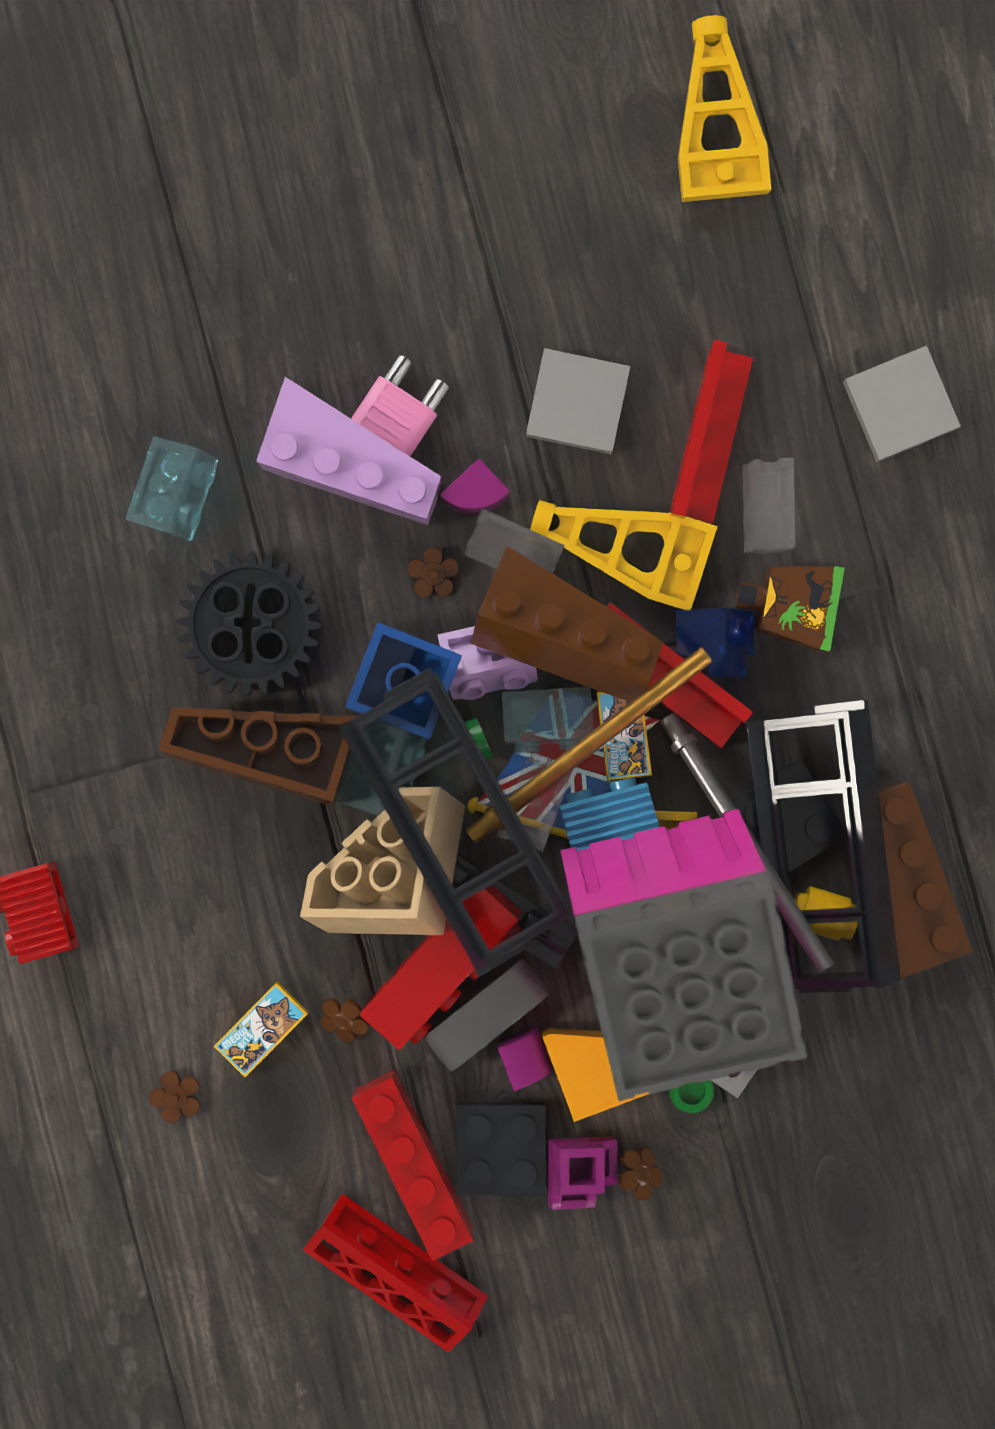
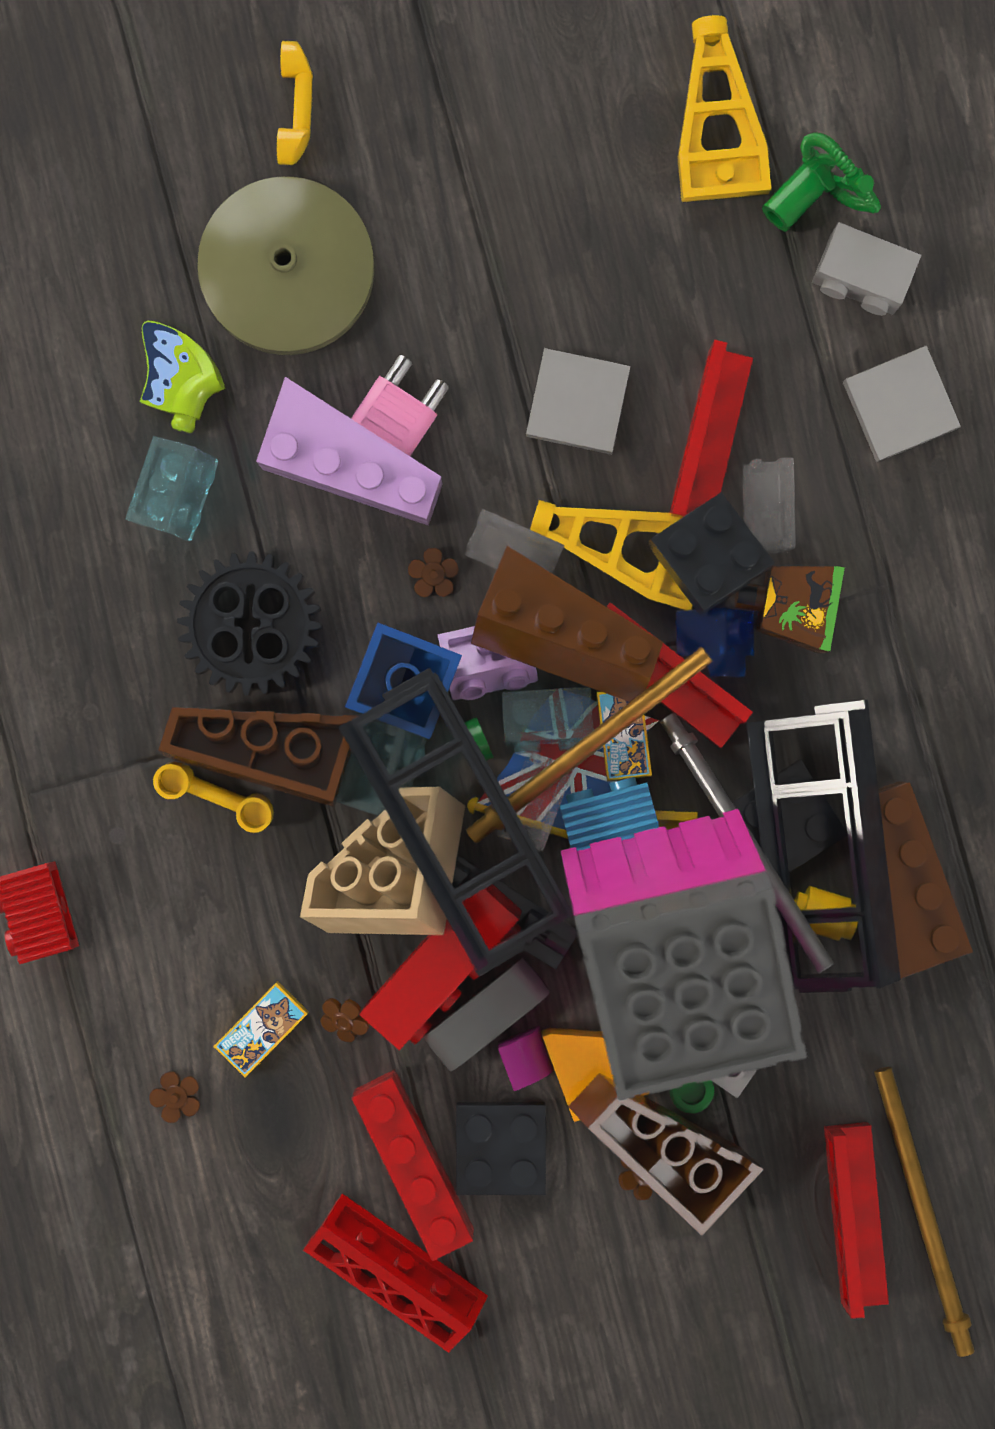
(177, 778): none -> yellow bar
(178, 375): none -> lime arm
(293, 142): none -> yellow bar
(295, 304): none -> olive dish
(475, 491): magenta brick -> none
(580, 1170): magenta brick -> none
(674, 1156): none -> reddish brown wedge
(711, 553): none -> black plate
(815, 178): none -> green piece
(856, 1217): none -> red fence
(865, 270): none -> light grey brick
(955, 1320): none -> pearl gold bar

